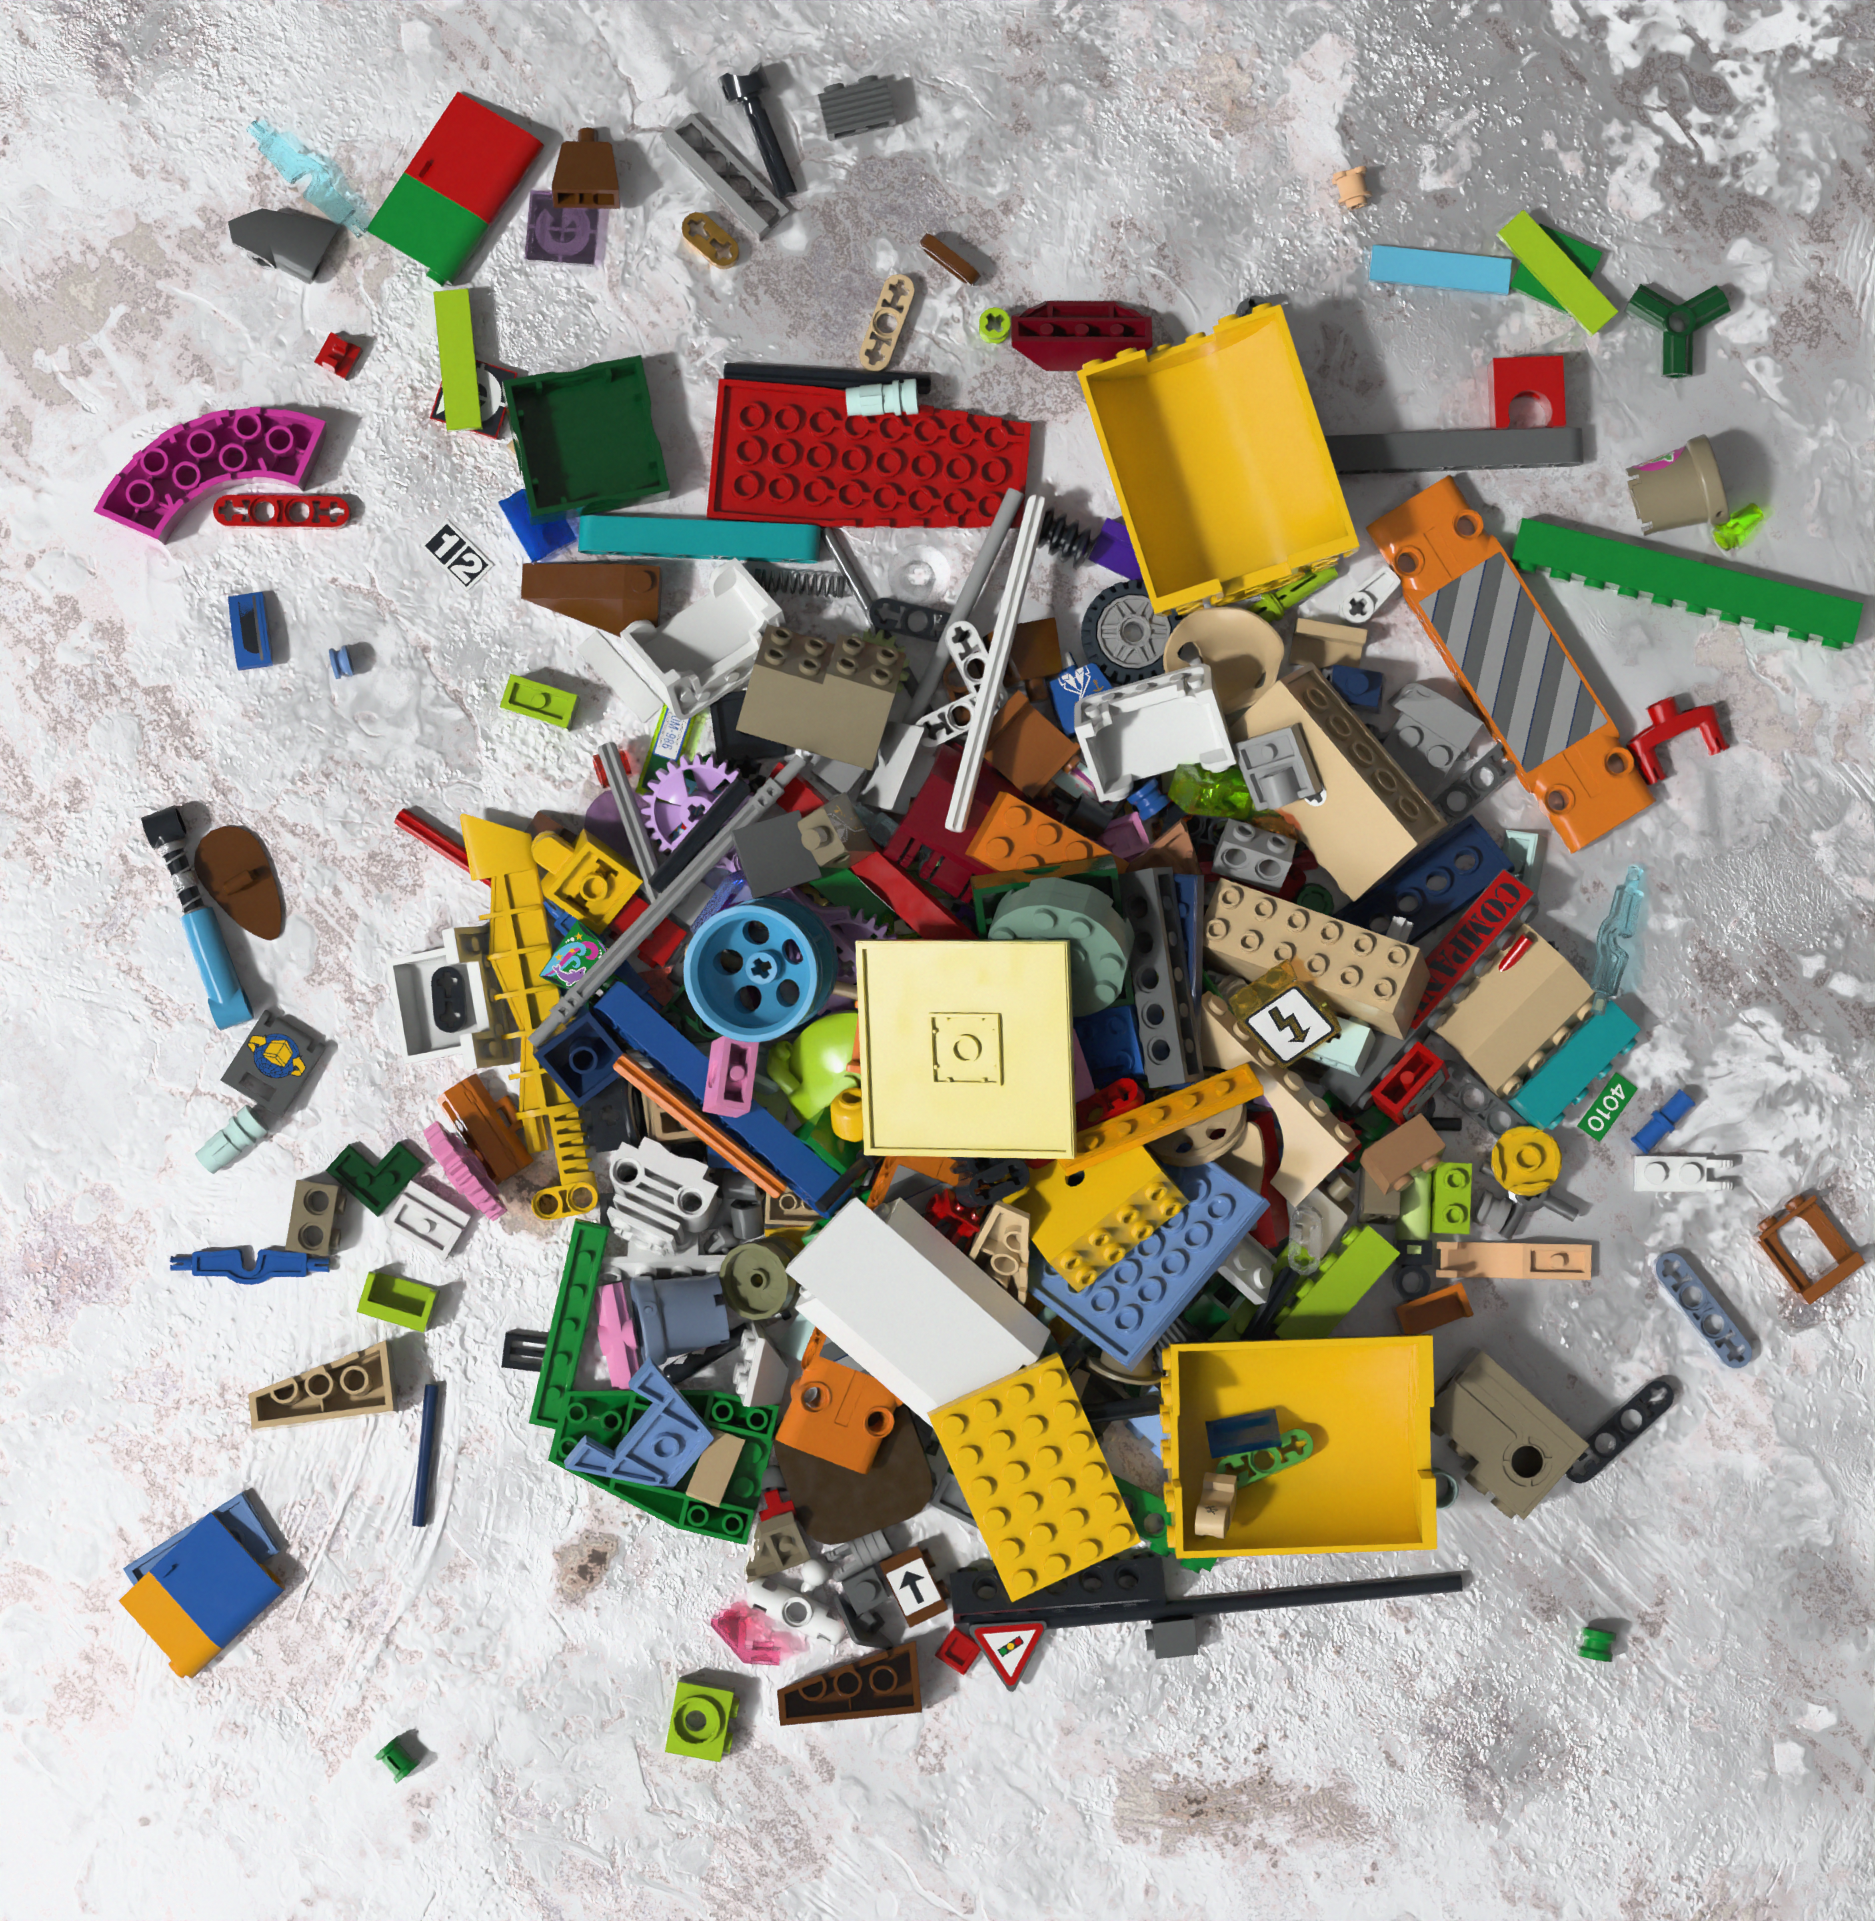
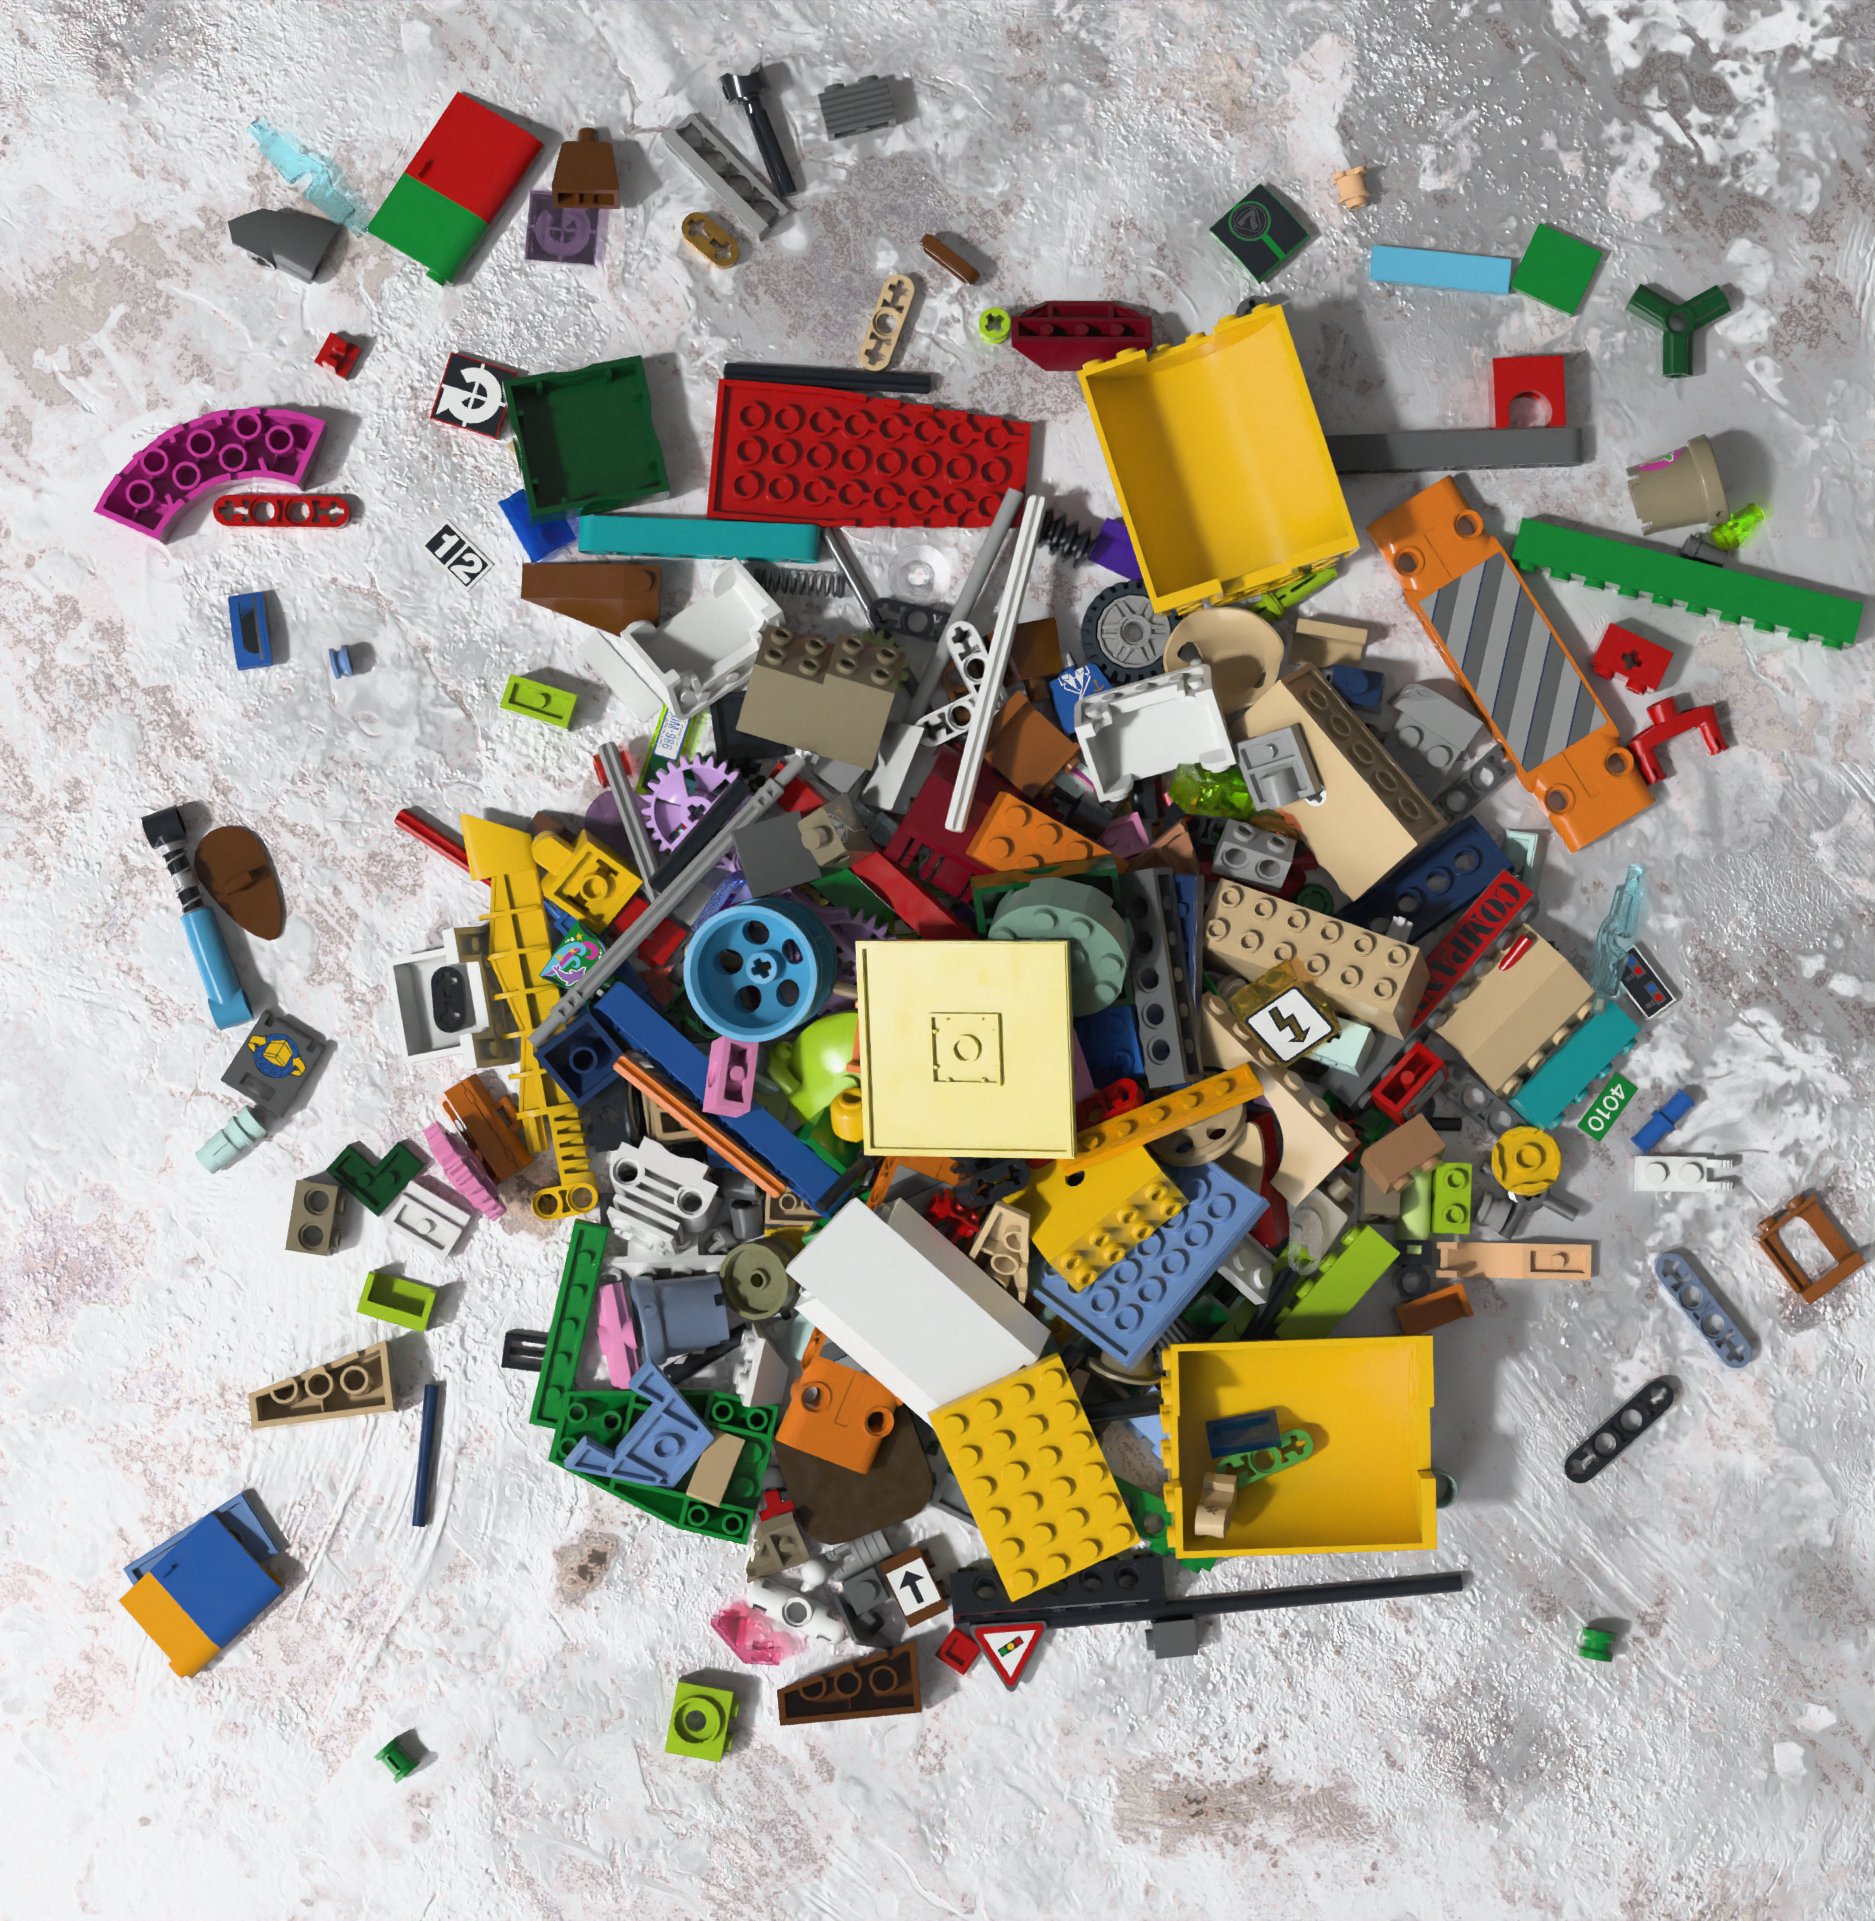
(268, 1265): blue piece -> none
(457, 360): lime tile -> none
(882, 399): light aqua axle -> none
(1148, 799): blue wheel -> none
(1259, 233): none -> black slope
(1370, 595): white piece -> none
(1503, 1433): dark tan piece -> none
(1557, 273): lime tile -> none
(1618, 643): none -> red brick
(1644, 985): none -> tile
(1704, 552): none -> dark grey pin

